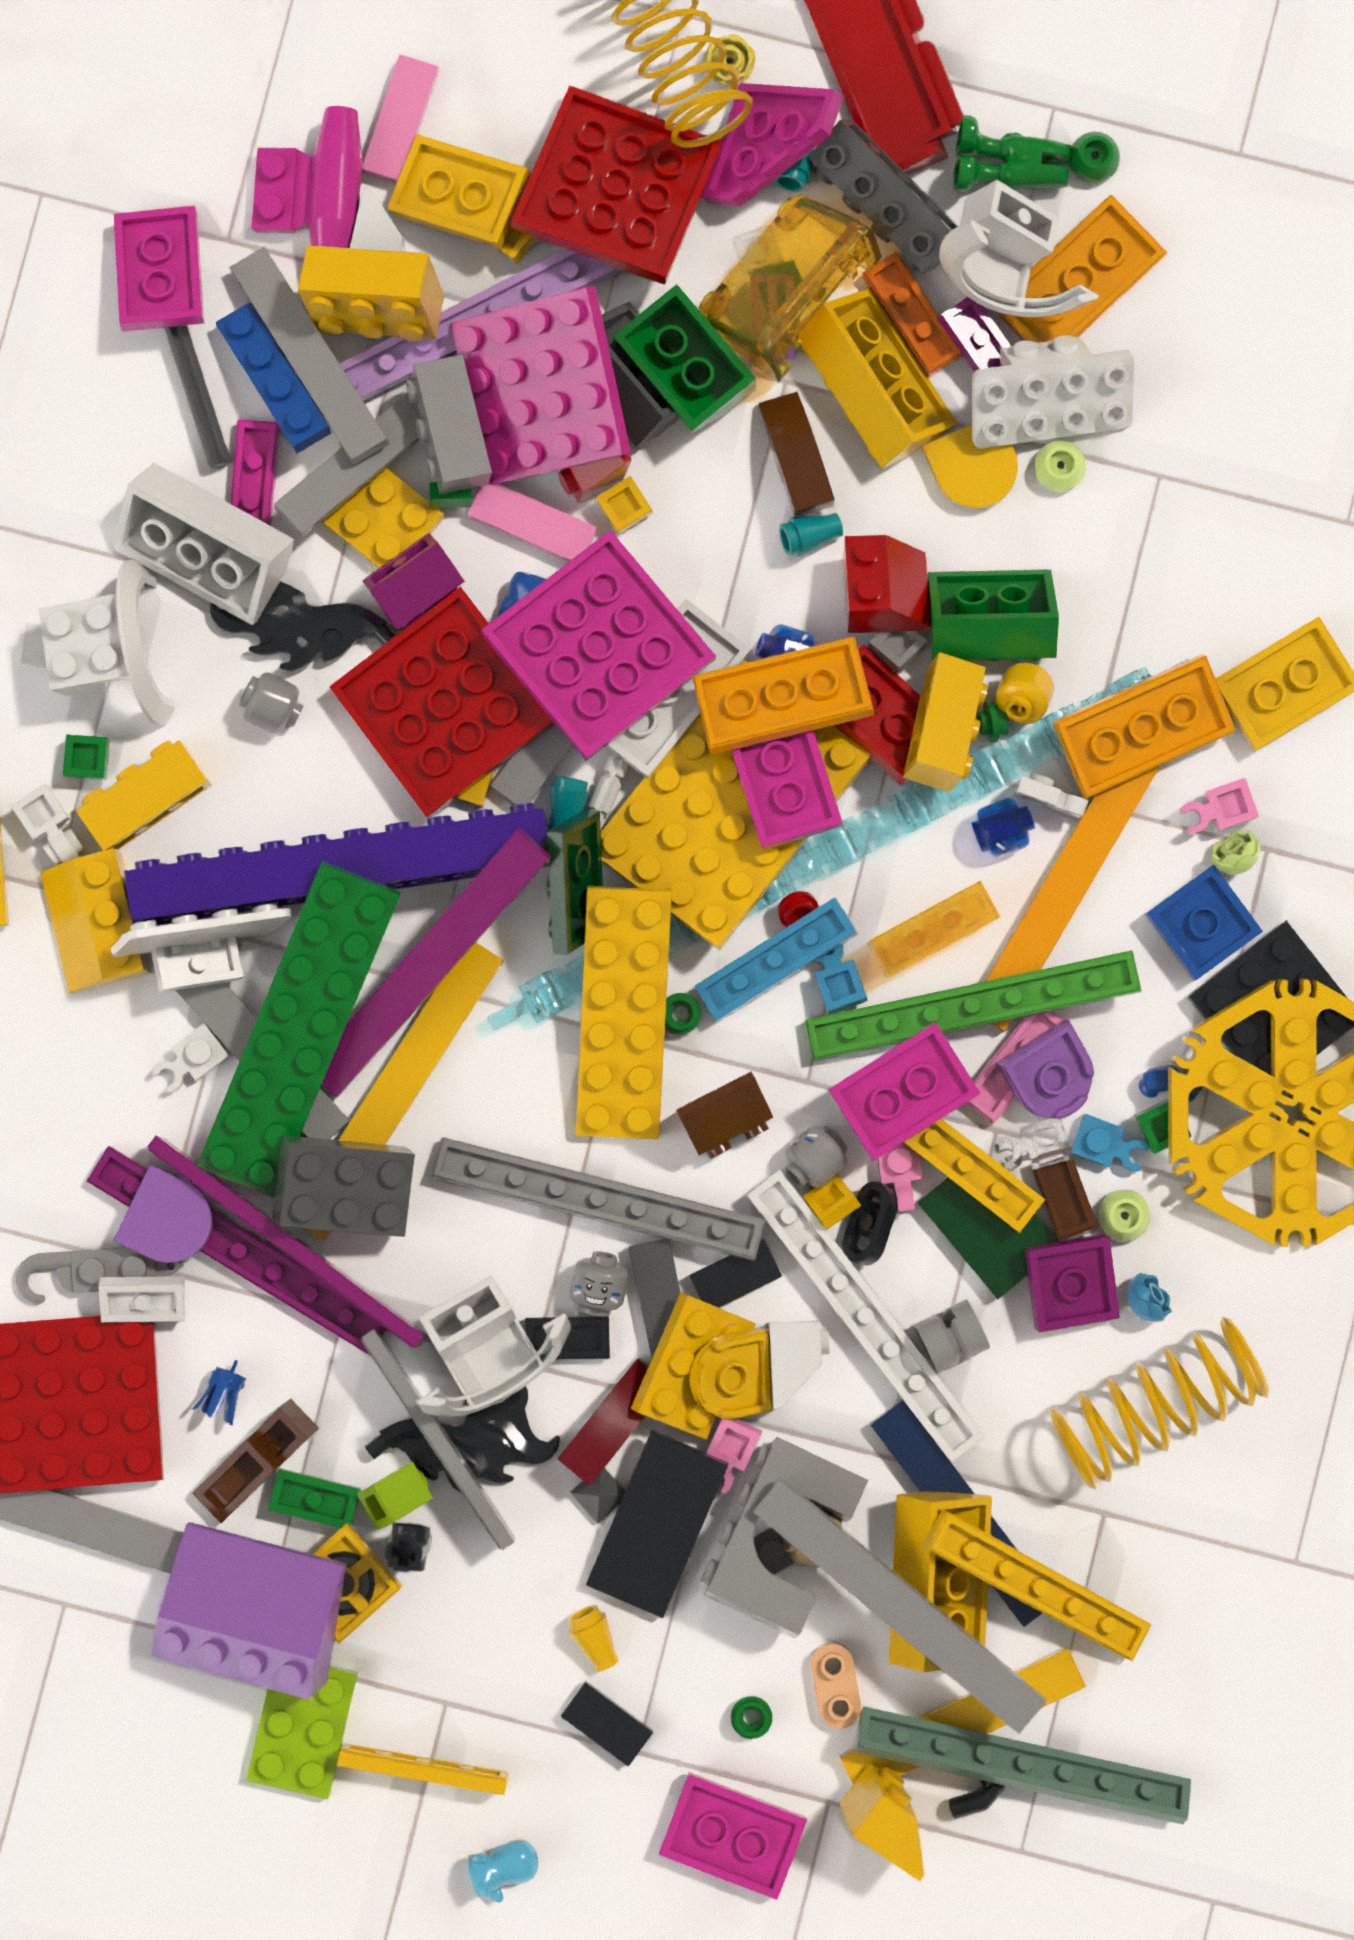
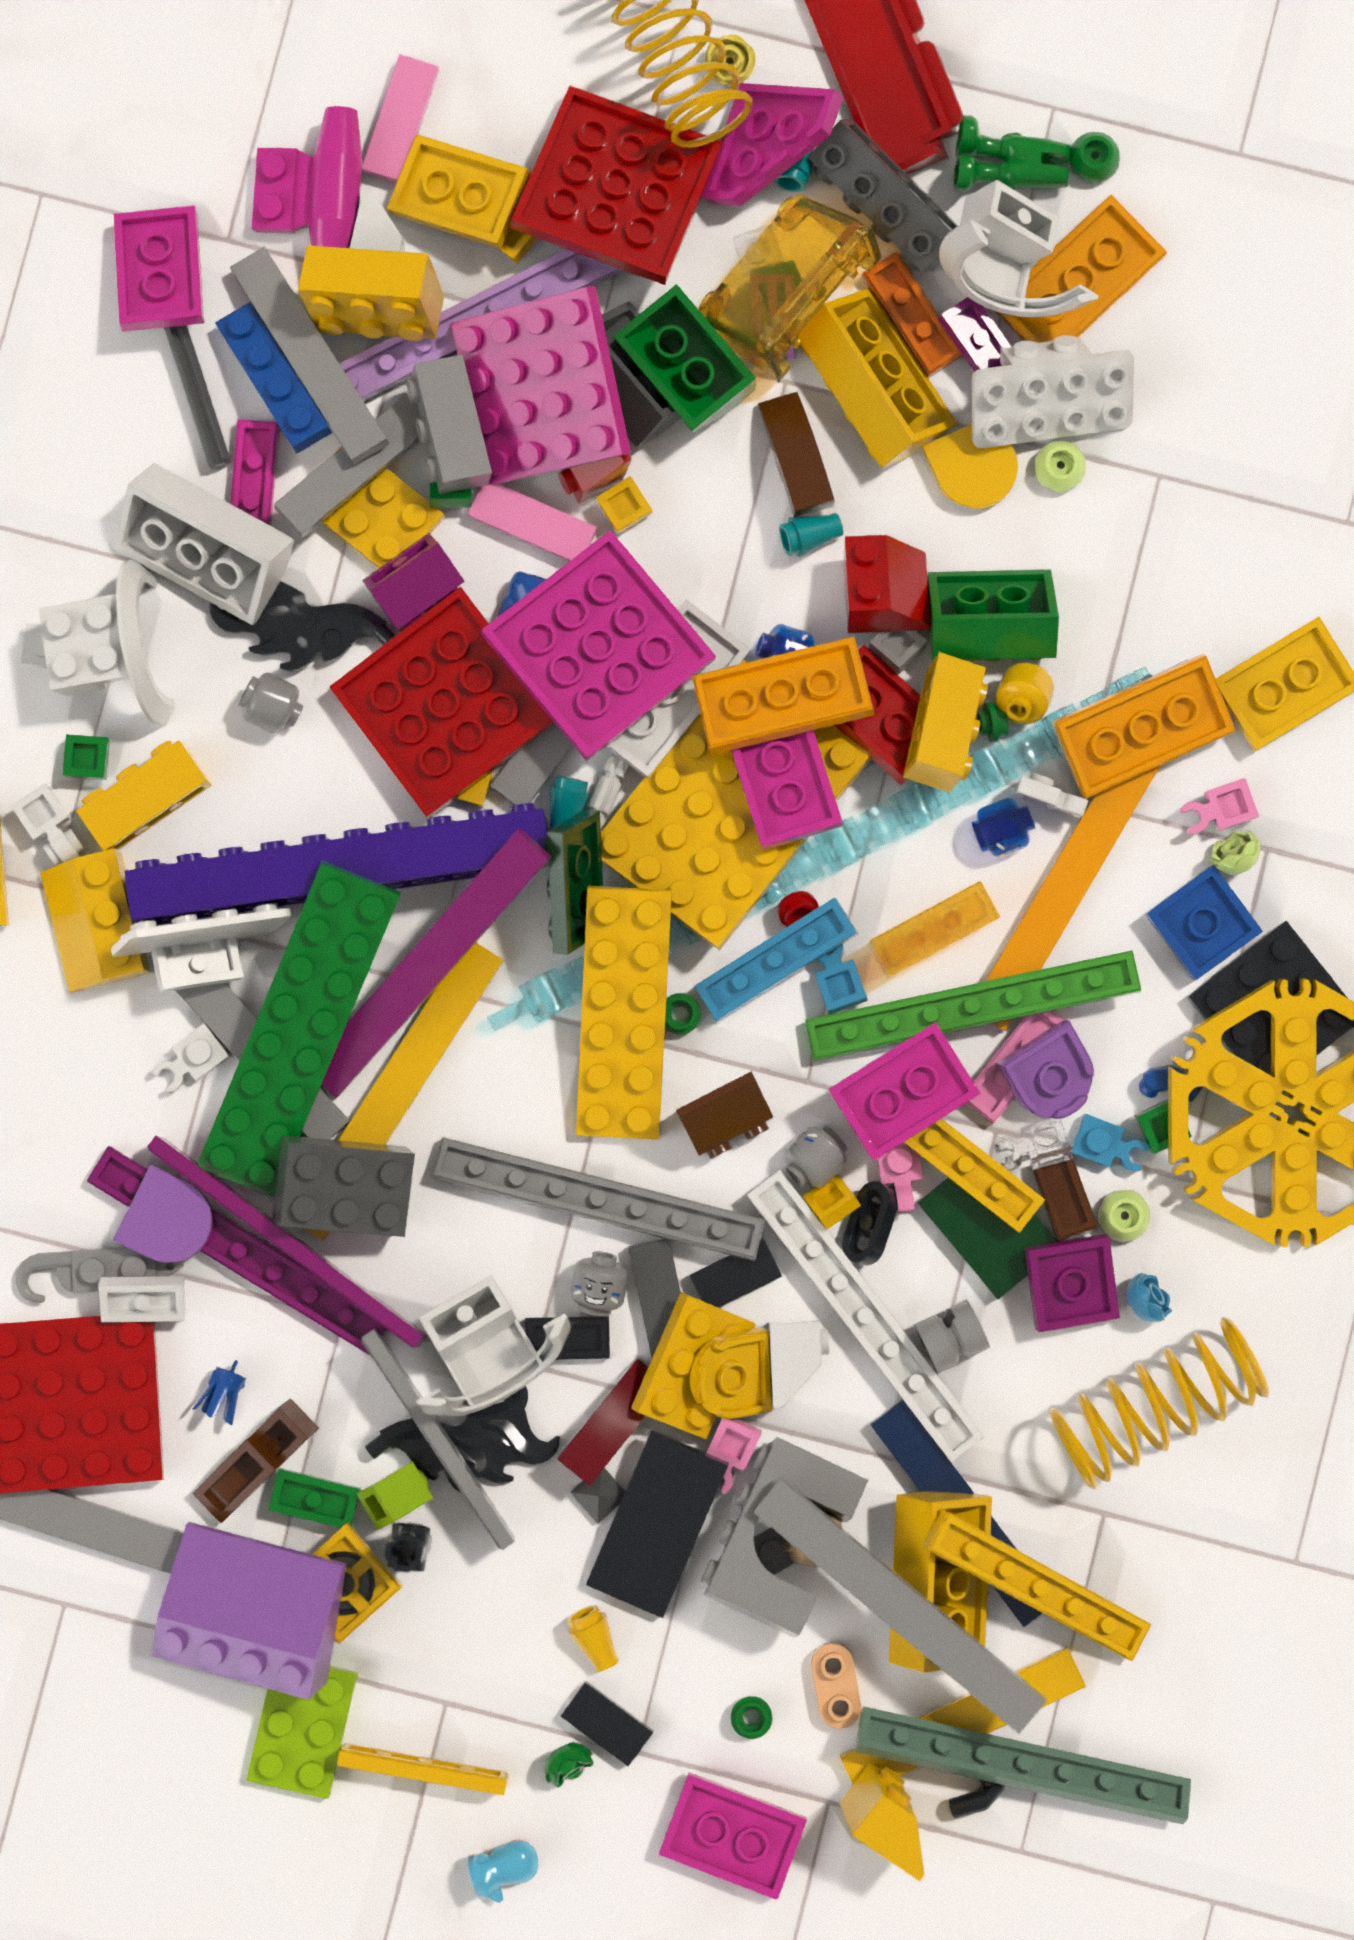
(567, 1763): none -> green plate

